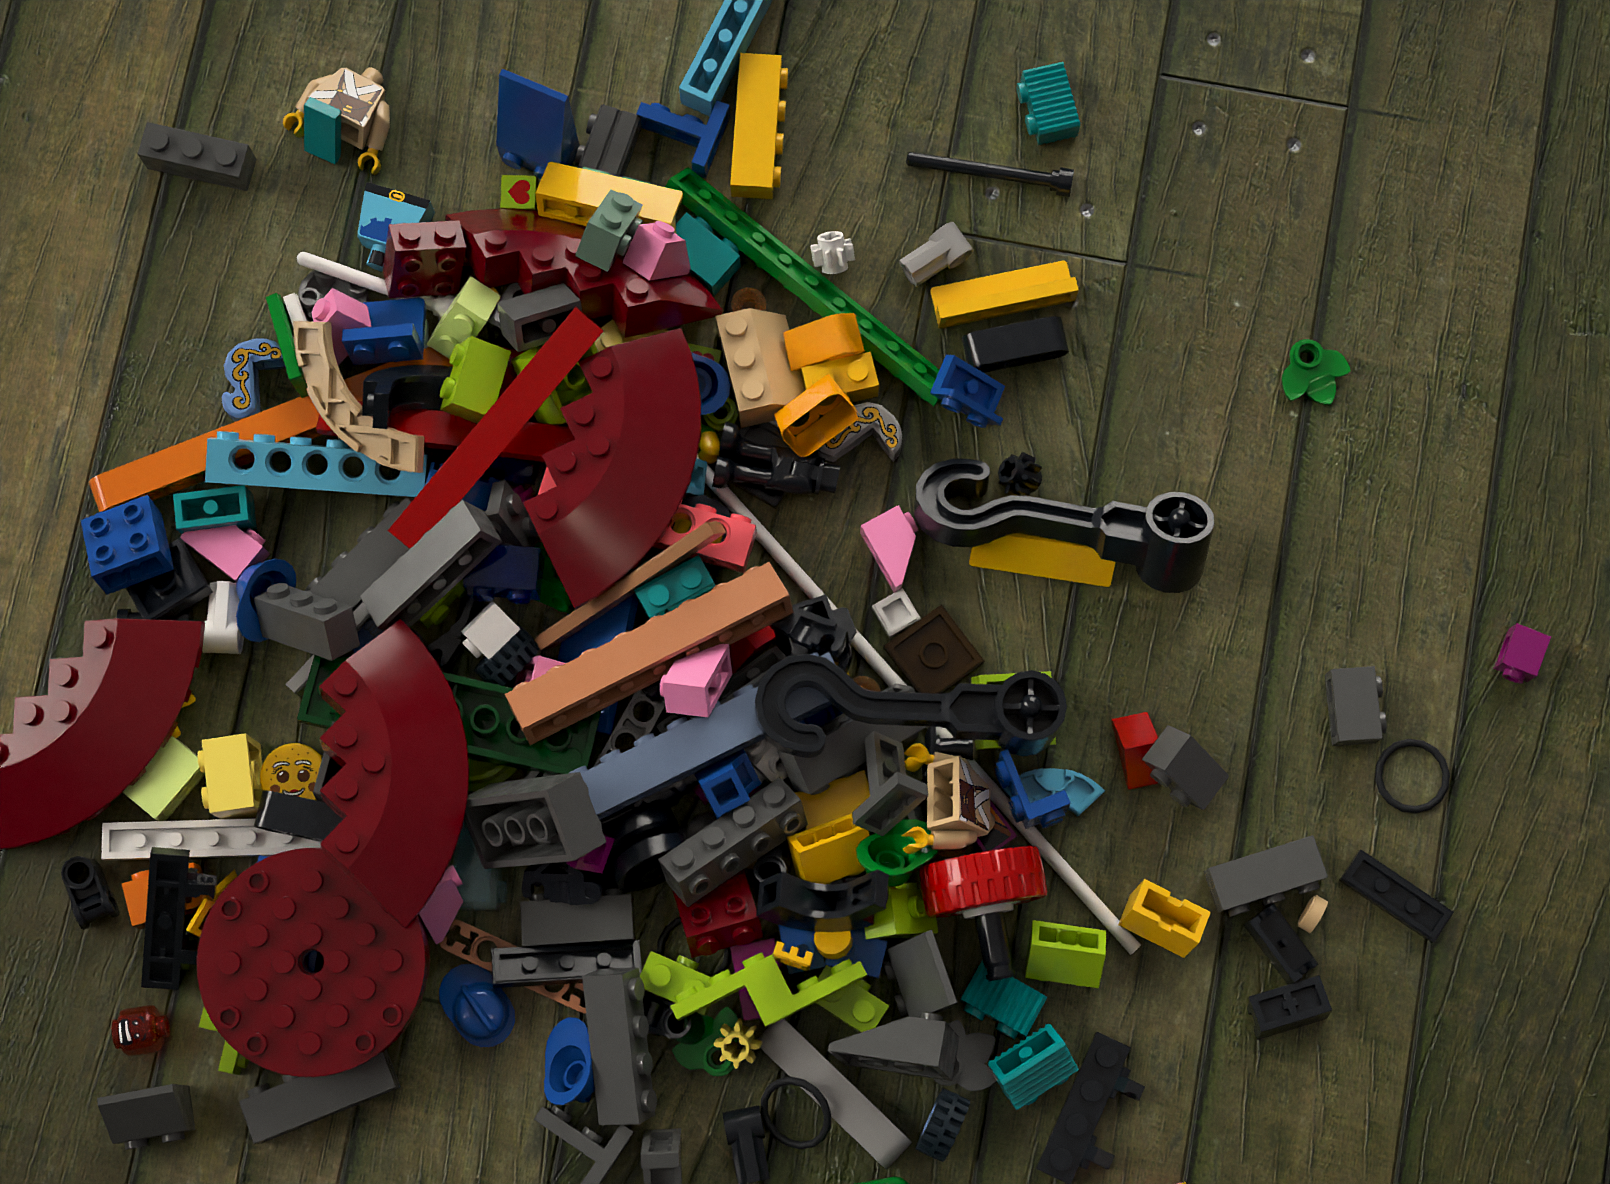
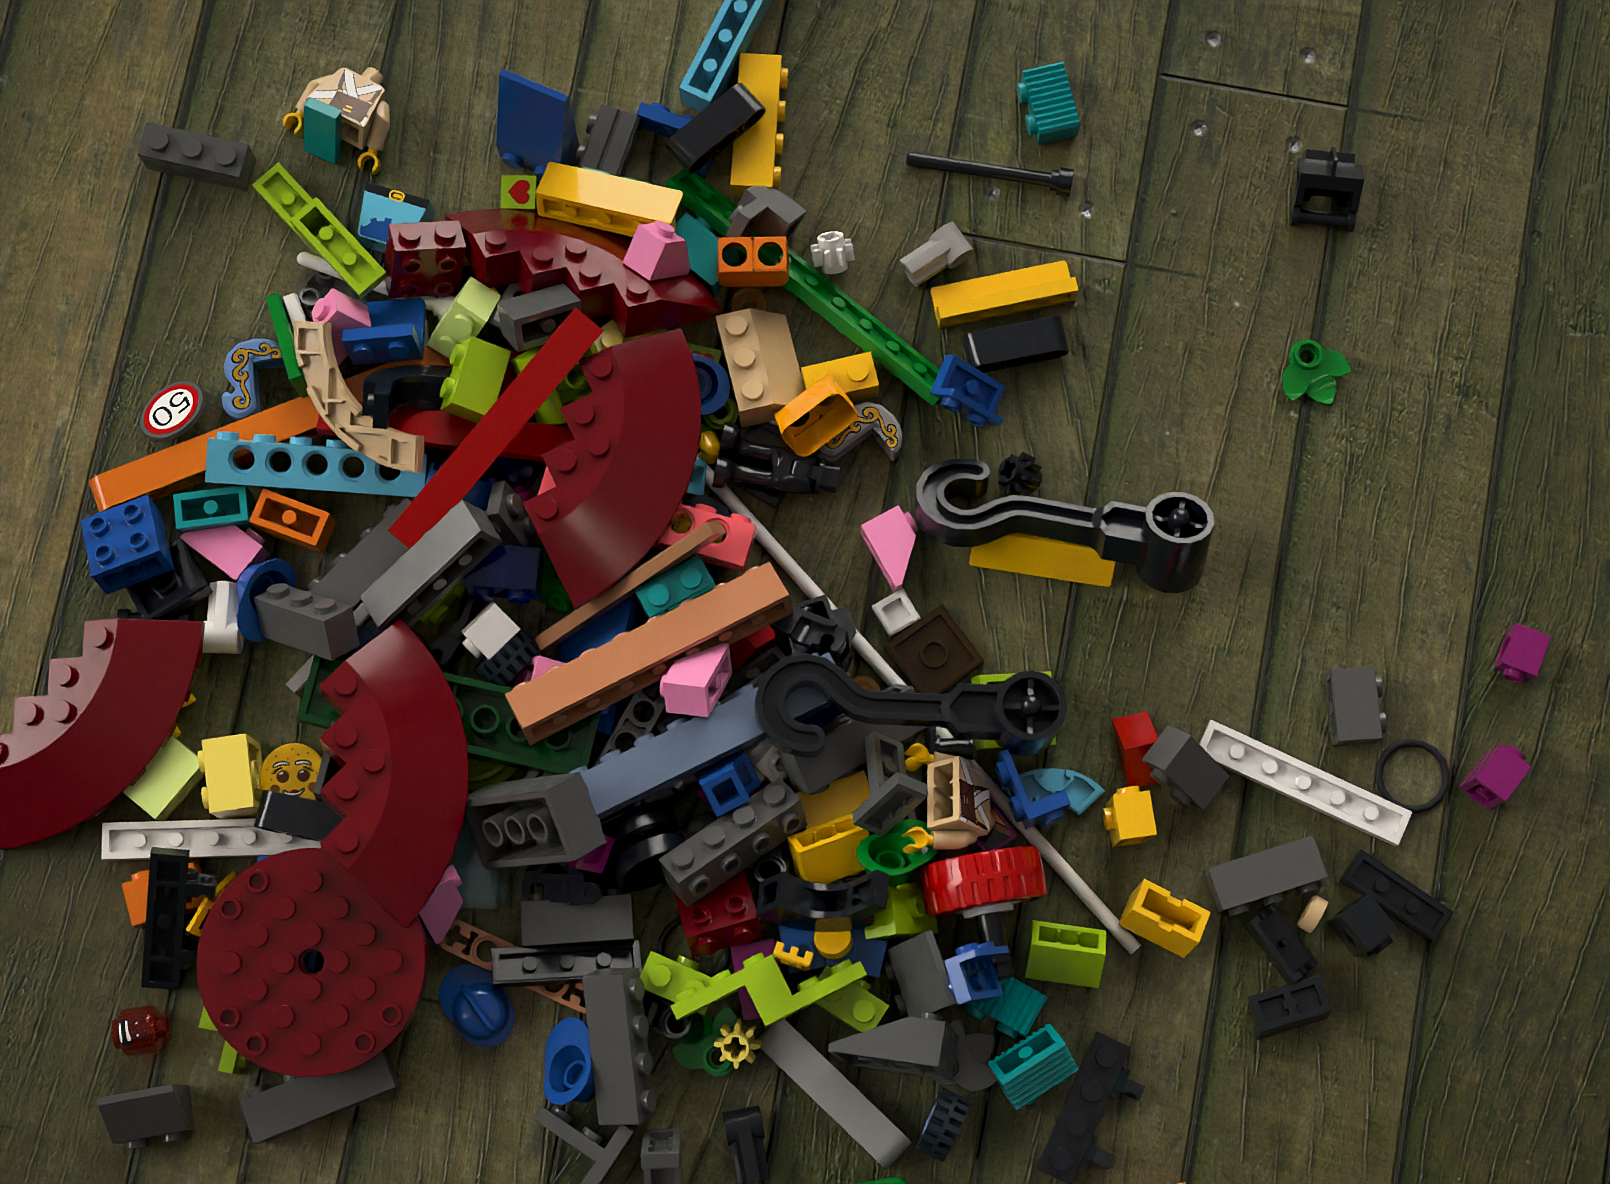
(89, 894): black piece -> none
(172, 411): none -> piece
(293, 521): none -> orange brick
(320, 230): none -> lime bracket
(610, 230): sand green brick -> none
(715, 128): none -> black beam
(743, 275): none -> orange piece
(765, 213): none -> dark grey brick
(773, 1130): black piece -> none
(823, 340): light orange piece -> none
(973, 973): none -> blue bracket
(1129, 817): none -> yellow brick
(1305, 783): none -> white plate
(1327, 175): none -> black piece
(1363, 926): none -> black brick
(1495, 776): none -> magenta brick

